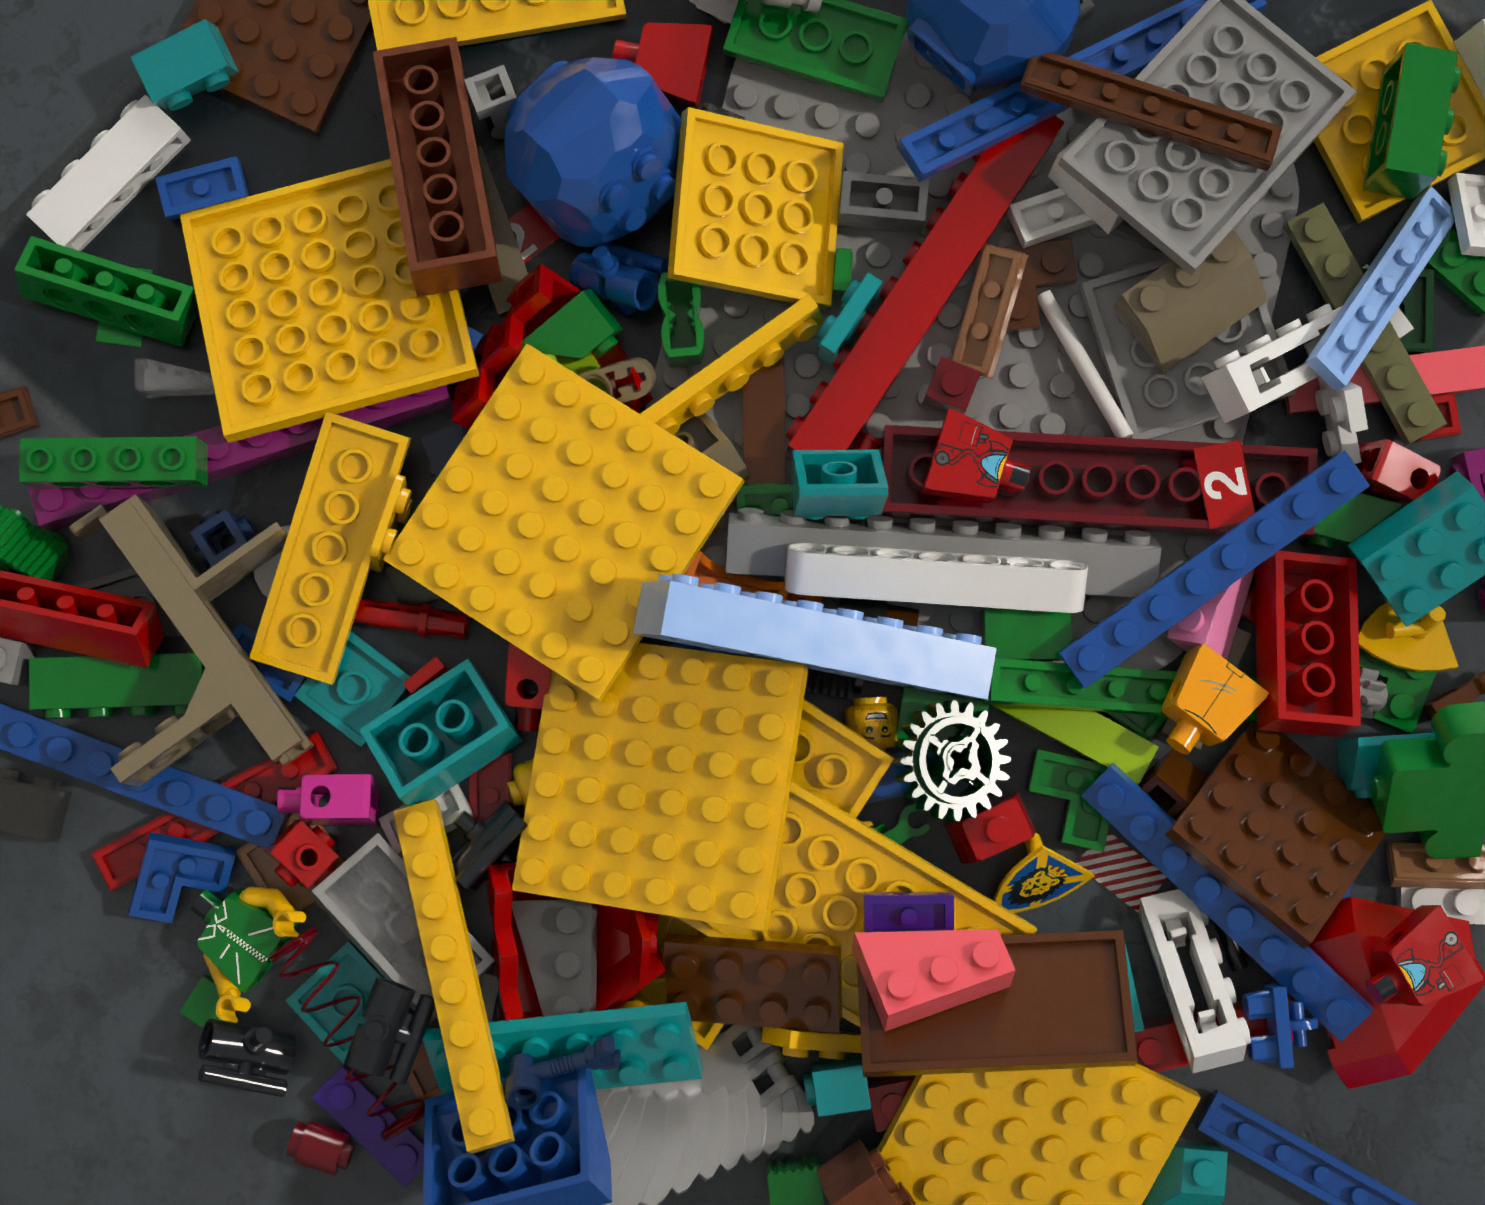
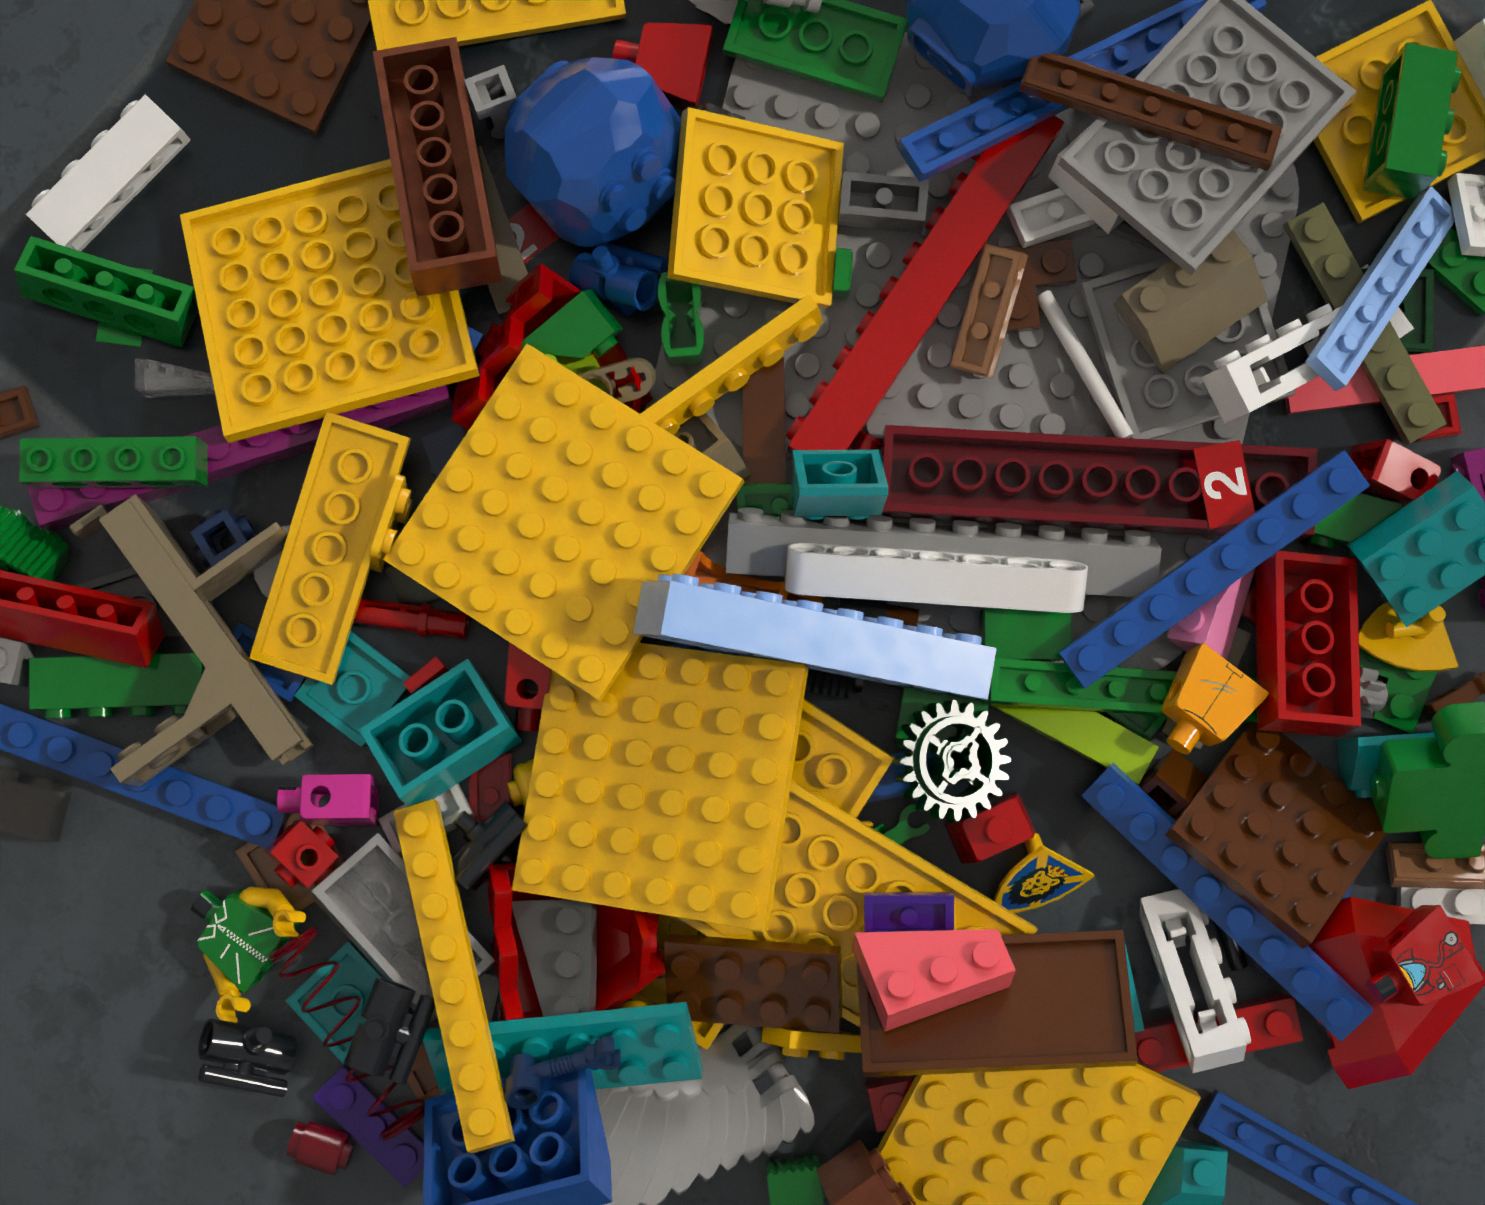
(122, 858): red tile -> none
(175, 863): blue plate -> none
(185, 65): teal brick -> none
(201, 187): blue plate -> none
(202, 1002): green tile -> none
(837, 1086): teal brick -> none
(839, 331): teal plate -> none
(873, 720): yellow head -> none
(951, 386): dark red brick -> none
(972, 461): red torso -> none
(1068, 779): green plate -> none
(1123, 871): sticker -> none
(1277, 1044): blue hips -> none
(1343, 417): white plate -> none

